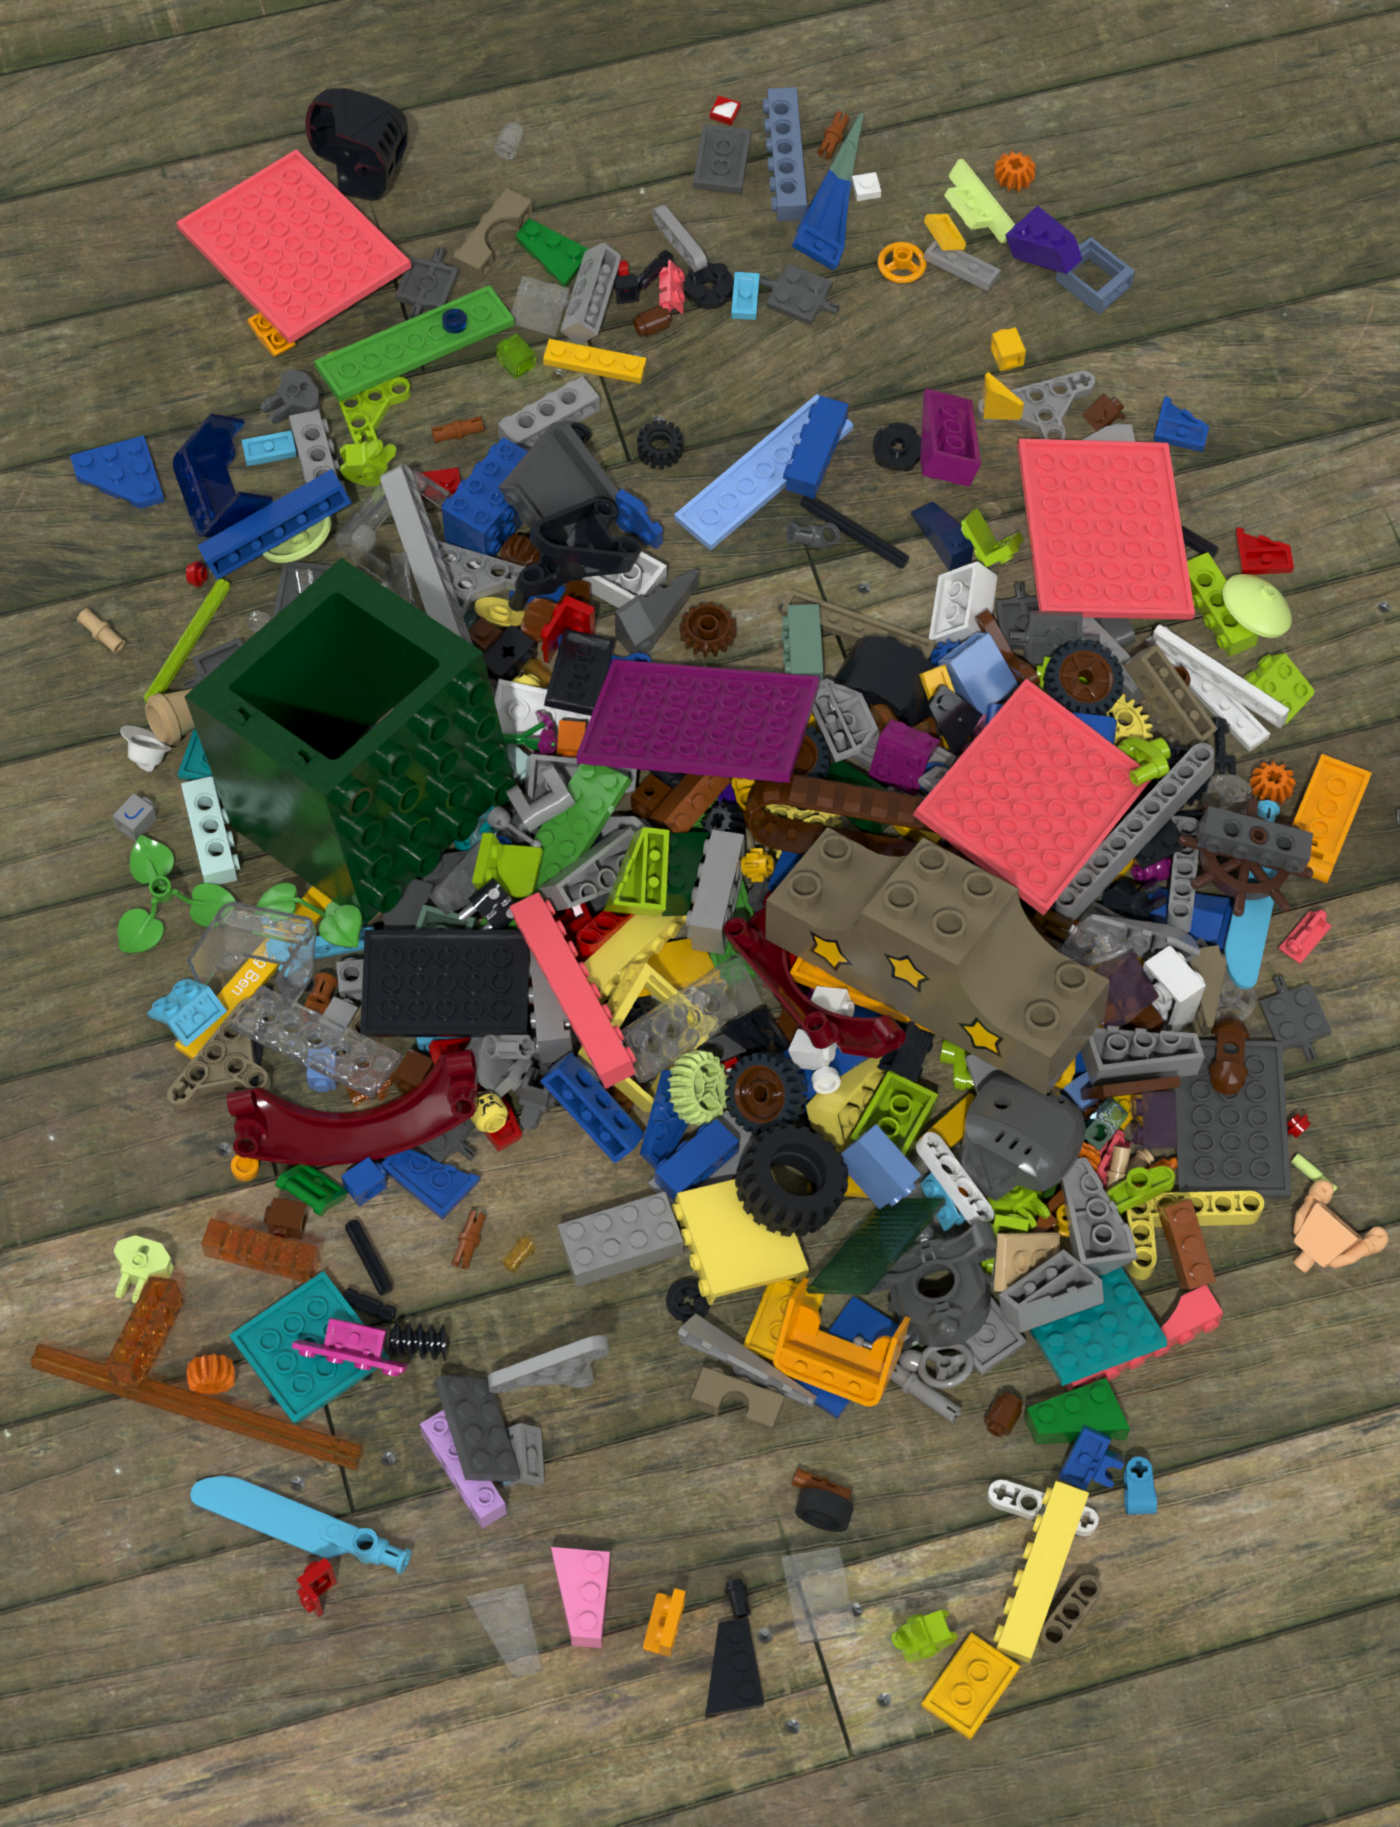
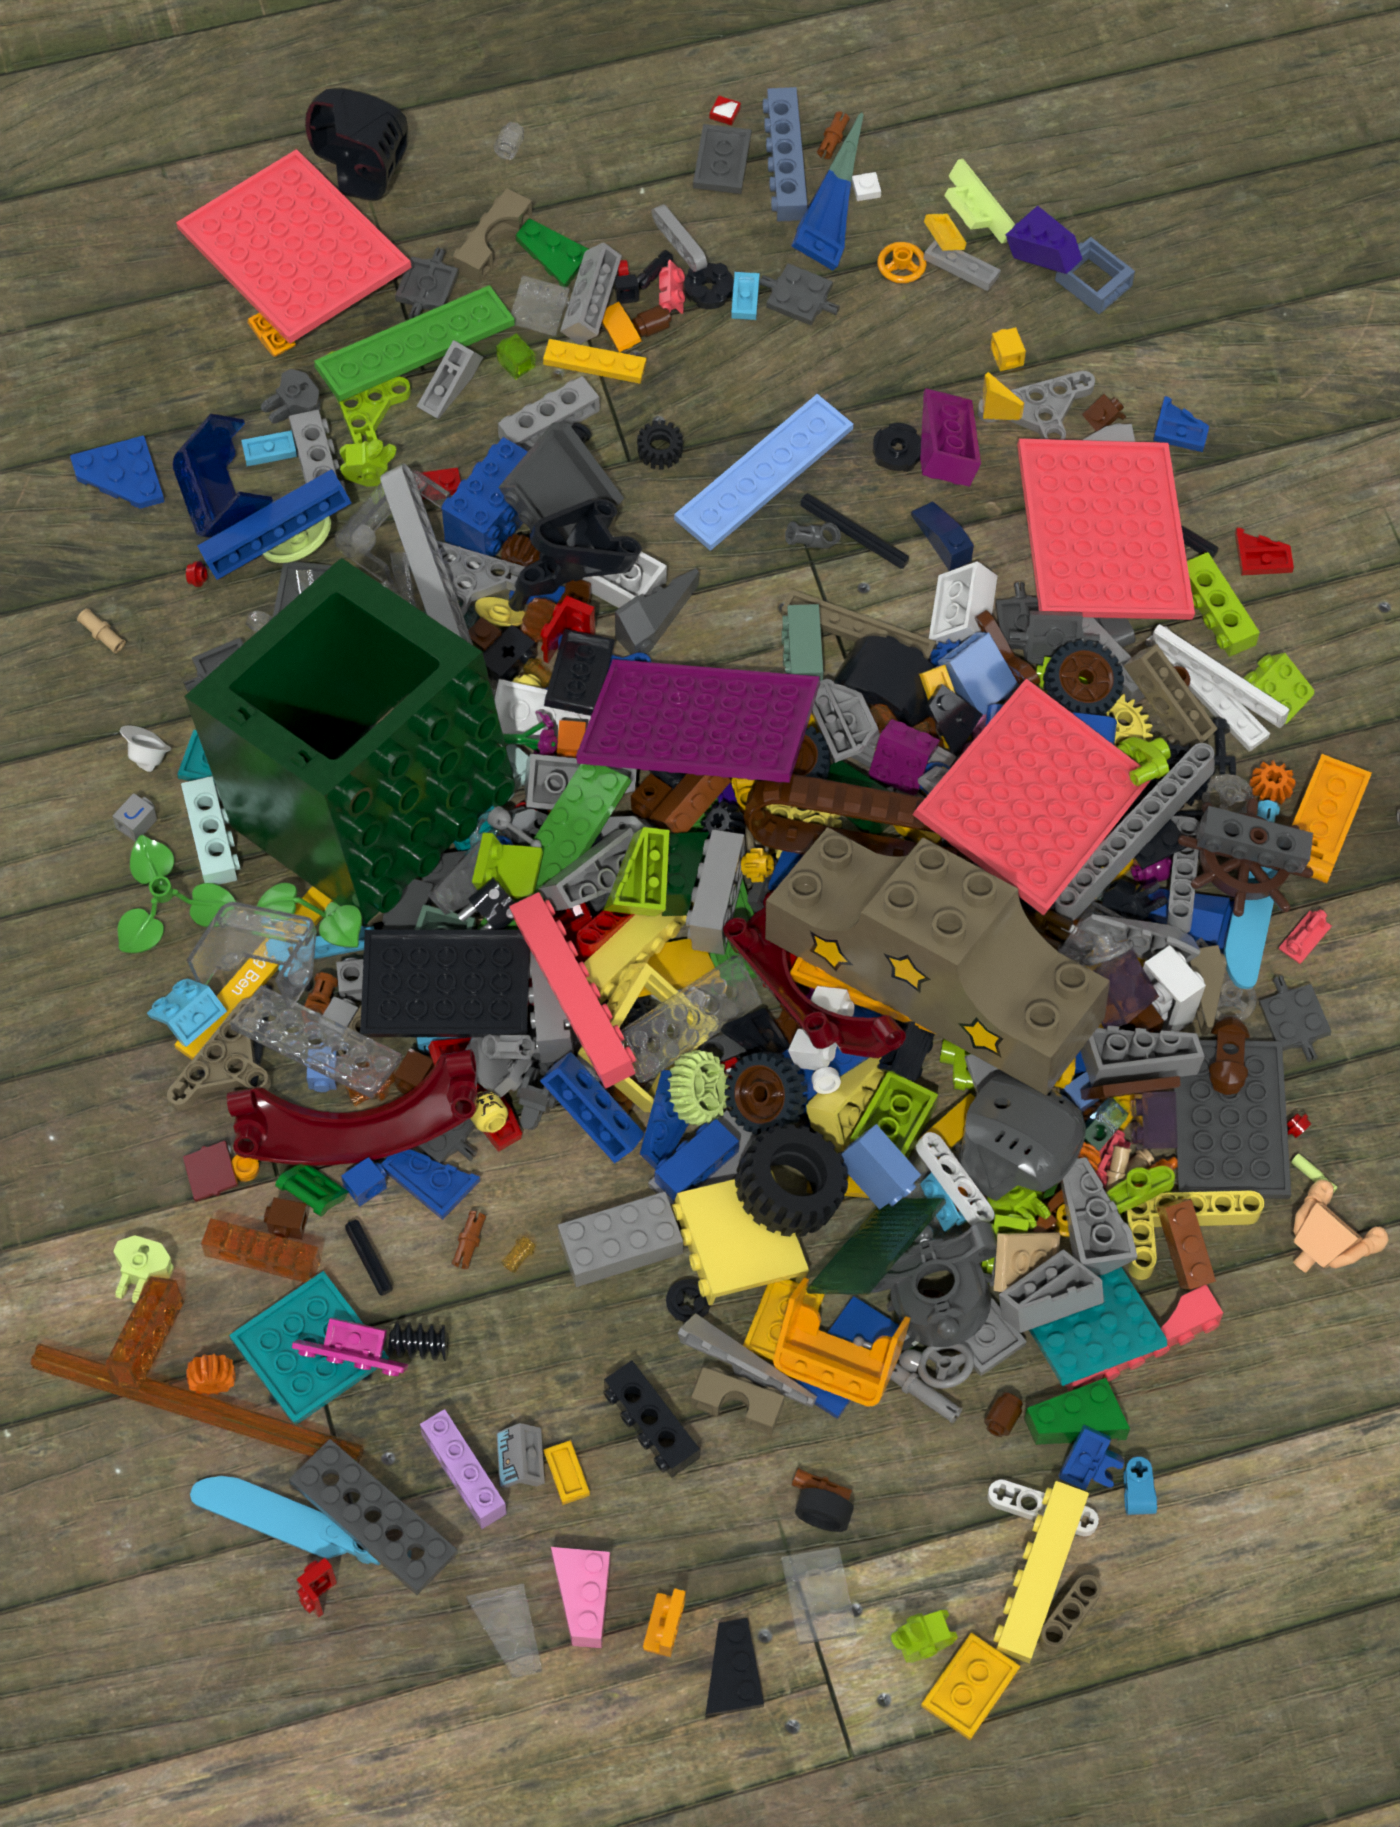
(169, 716): tan piece -> none
(189, 638): lime axle -> none
(210, 1171): none -> dark red piece
(369, 1535): none -> dark grey plate
(370, 1305): black axle -> none
(449, 379): none -> light grey slope
(454, 321): clear blue tile -> none
(457, 429): dark orange pin -> none
(477, 1429): dark grey plate -> none
(547, 806): light grey connector -> none
(563, 1365): light grey beam -> none
(566, 1472): none -> yellow tile
(620, 327): none -> light orange slope
(631, 1381): none -> black brick
(633, 518): blue plate -> none
(704, 617): reddish brown gear -> none
(738, 1598): black pin -> none
(816, 447): blue brick -> none
(986, 546): lime bracket -> none
(1015, 171): orange gear -> none
(1257, 605): yellowish green dish -> none

